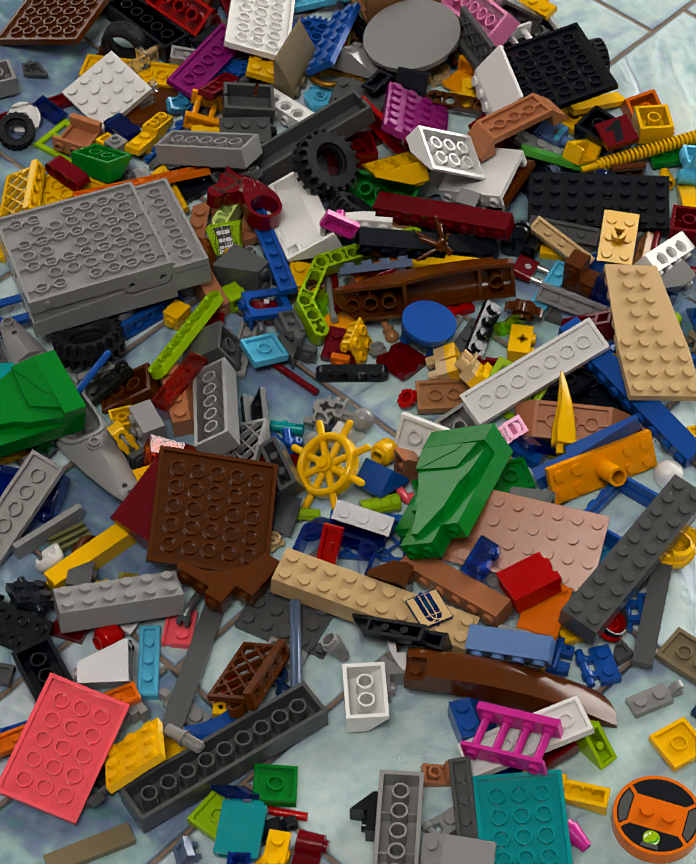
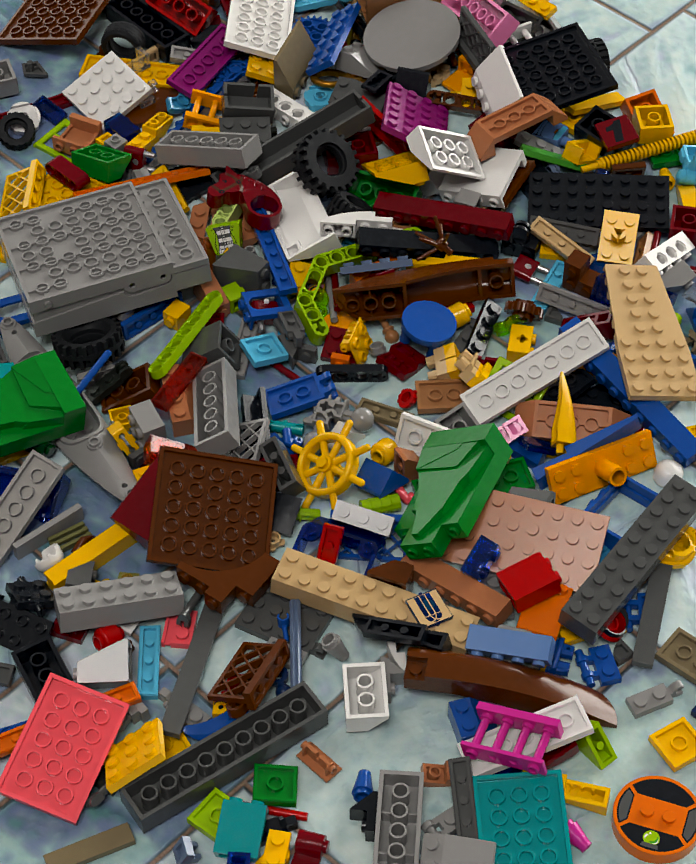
(139, 157): none -> dark red piece
(184, 738): light grey axle -> none
(214, 88): dark red plate -> none
(235, 792): clear blue piece -> none
(284, 624): none -> blue hand
(299, 394): none -> blue tile
(318, 761): none -> nougat hinge
(339, 223): dark pink tile -> none
(362, 785): none -> blue cone
(382, 413): none -> dark tan tile
(461, 312): none -> yellow head

